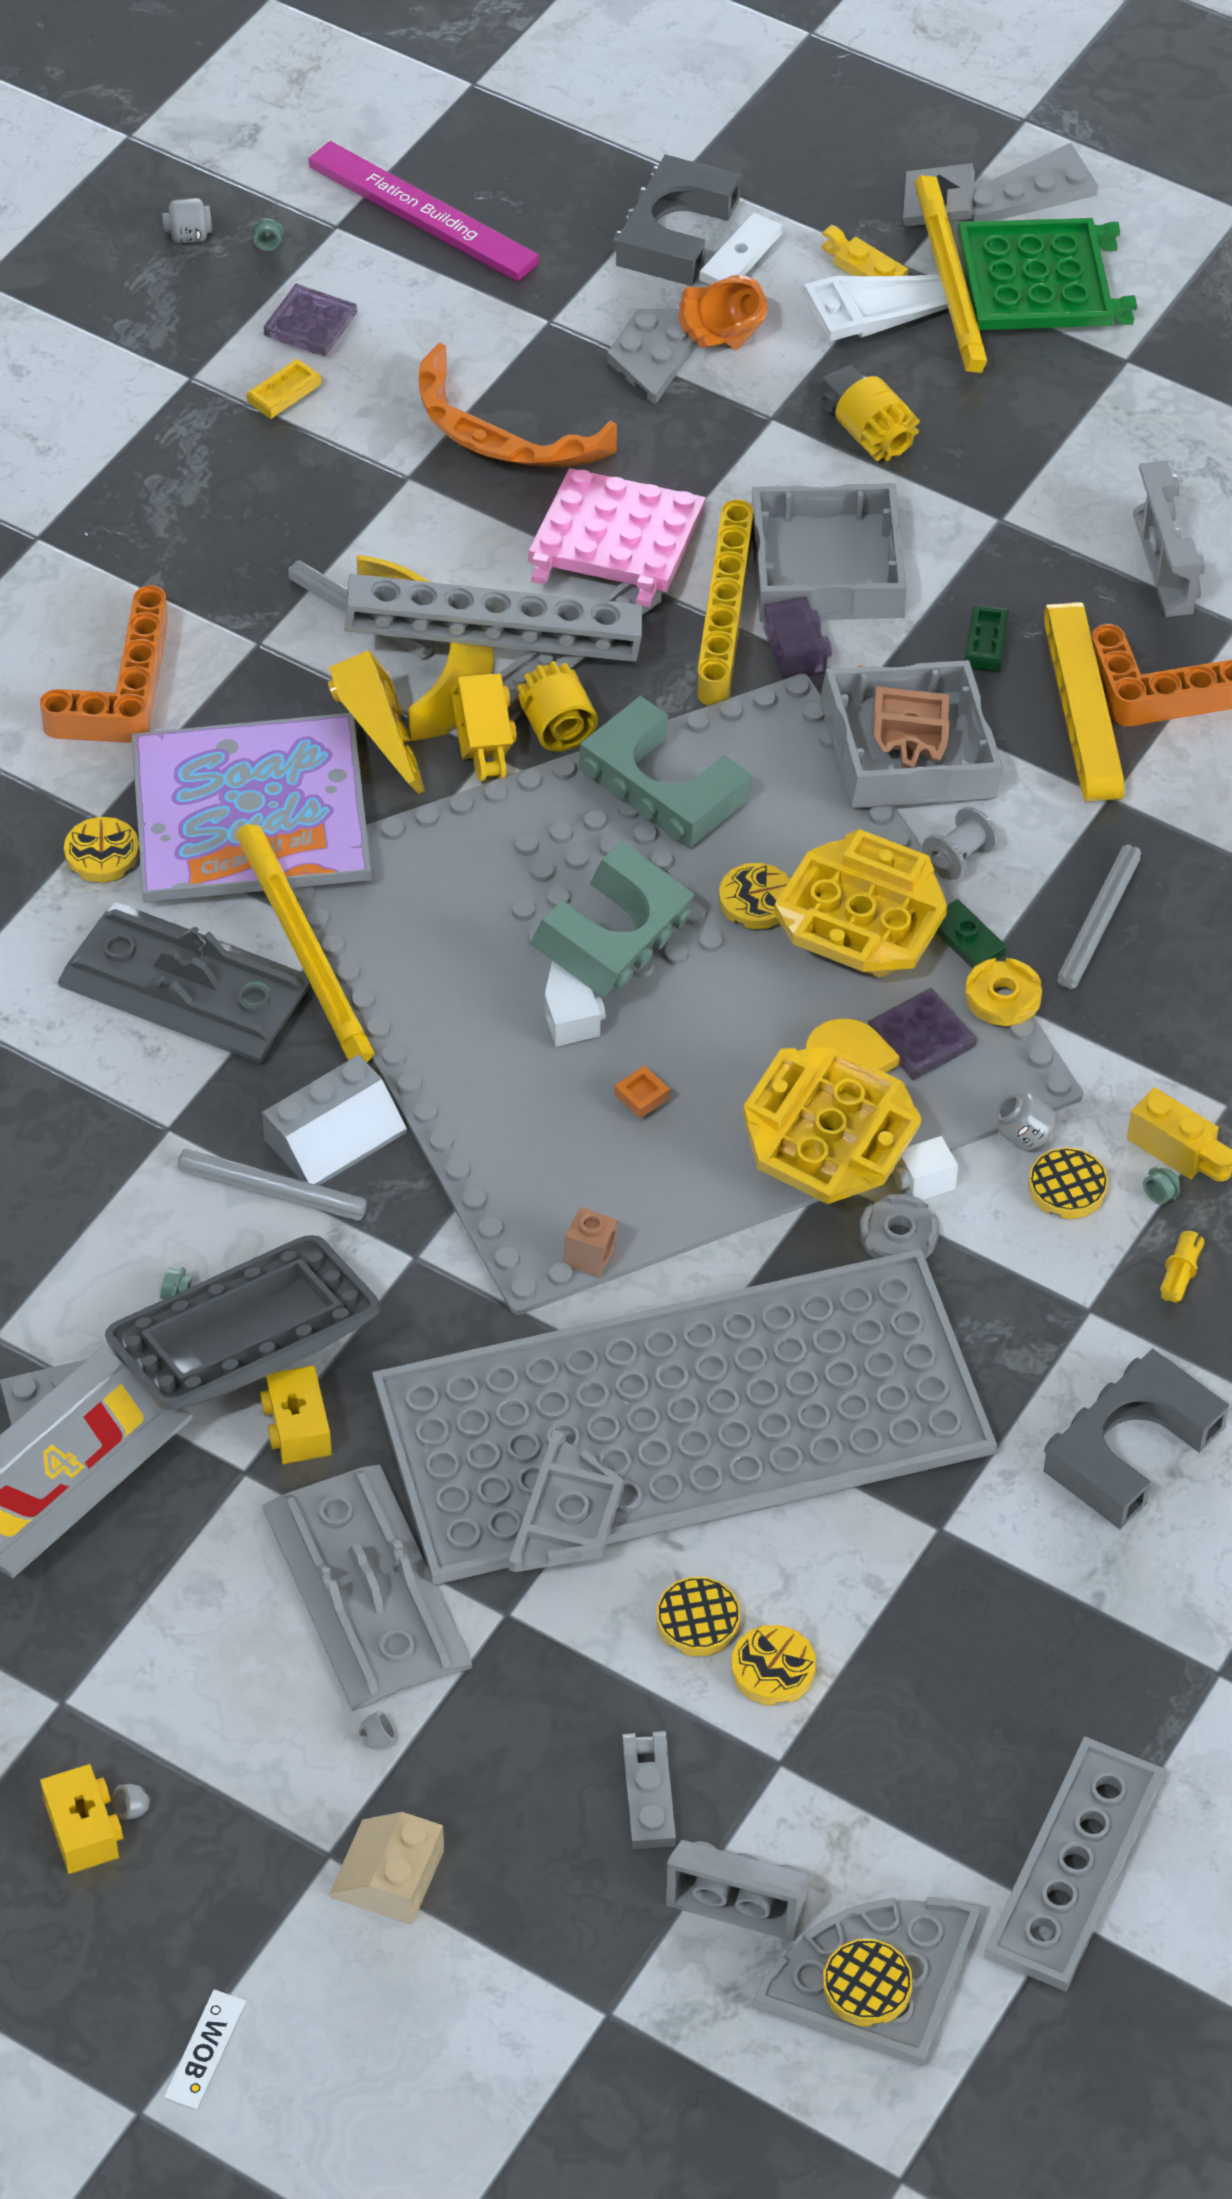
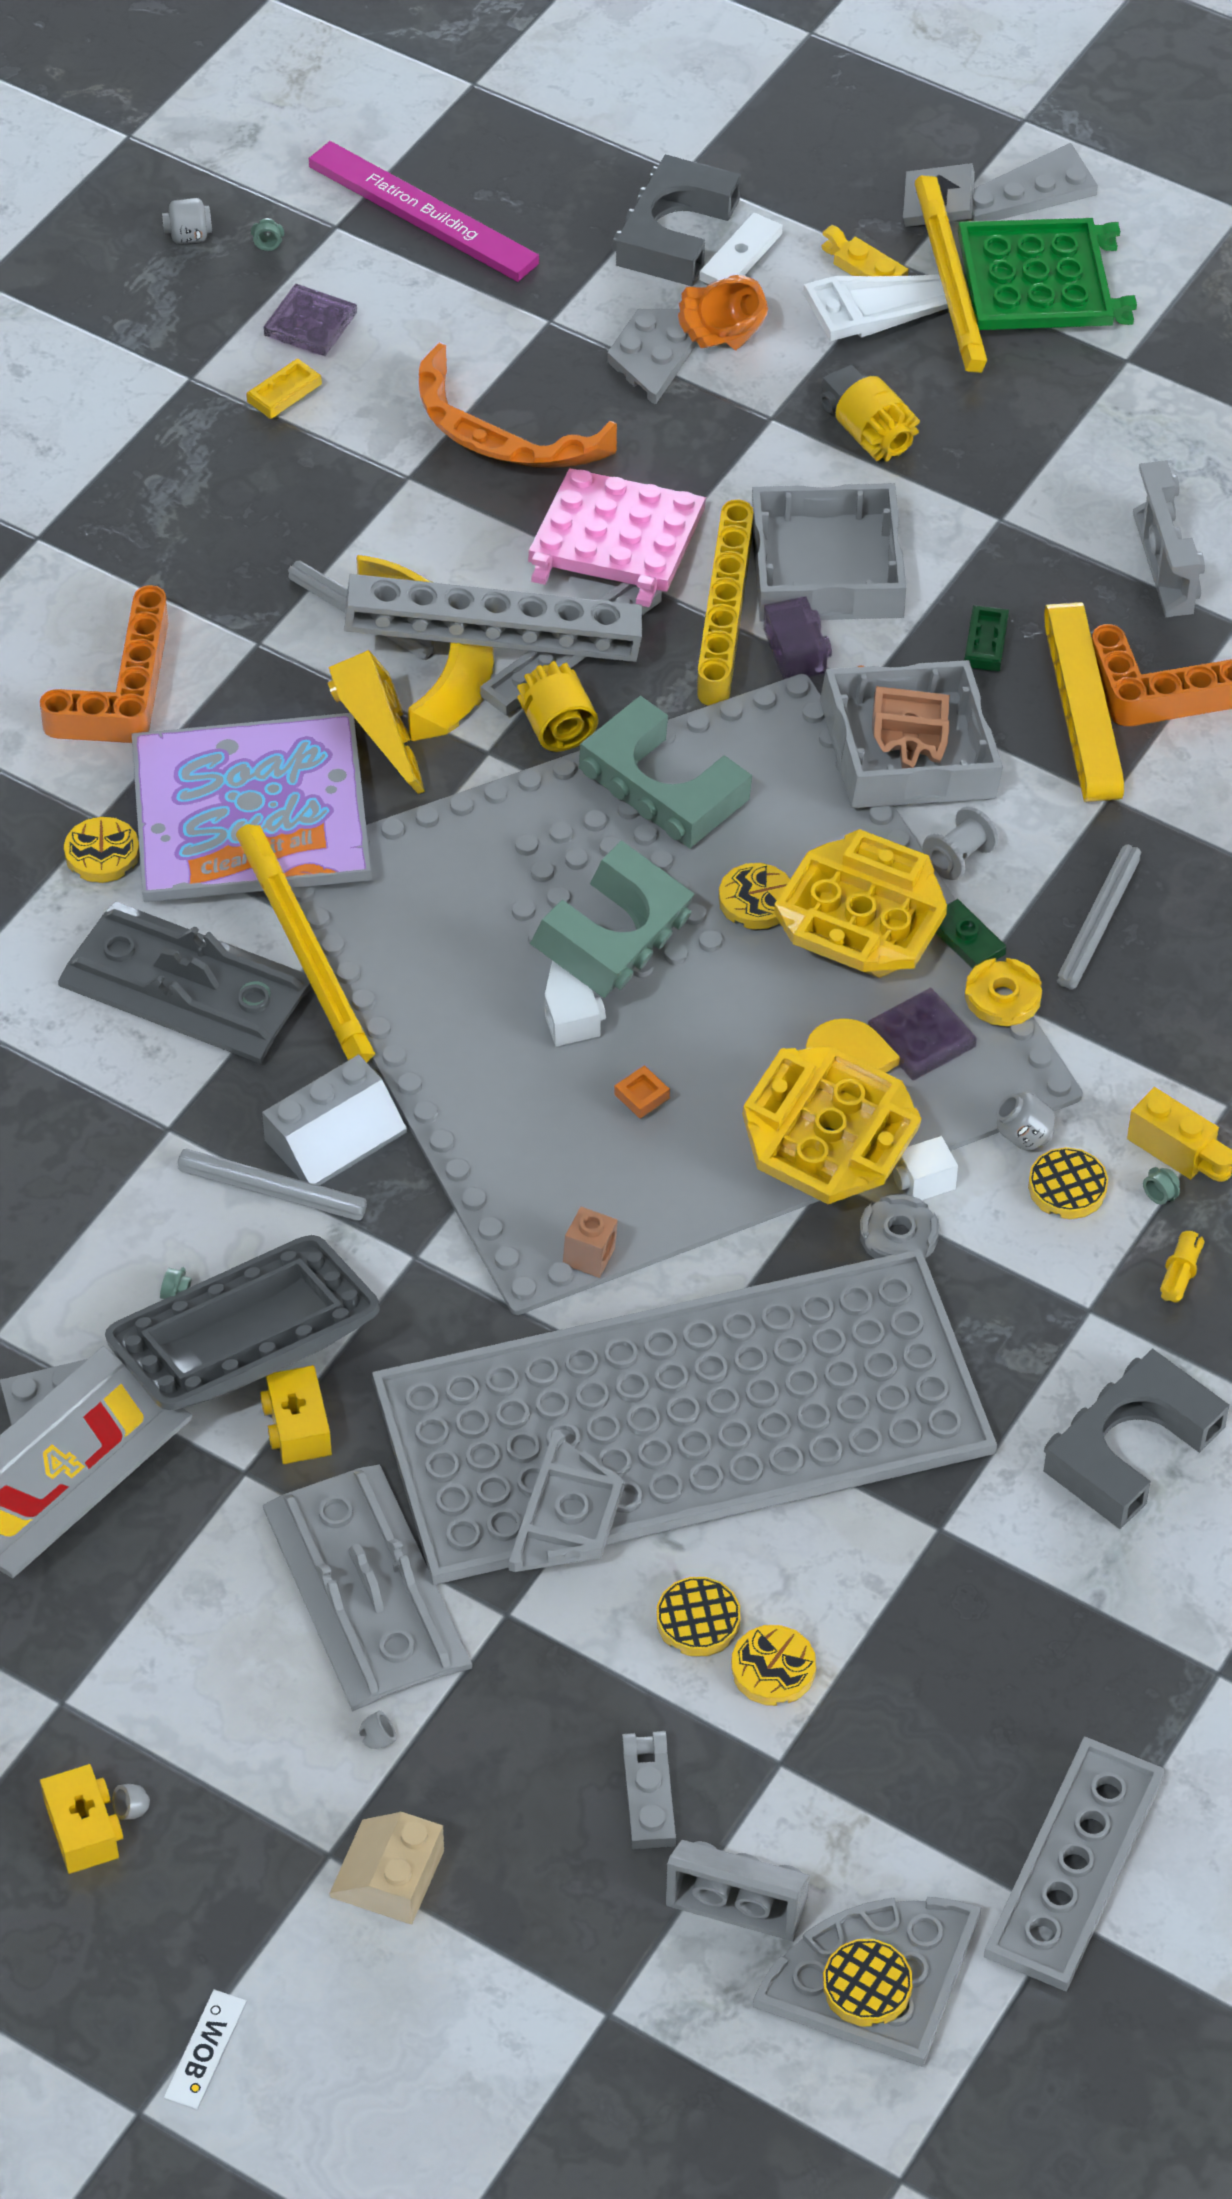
(483, 722): yellow brick -> none

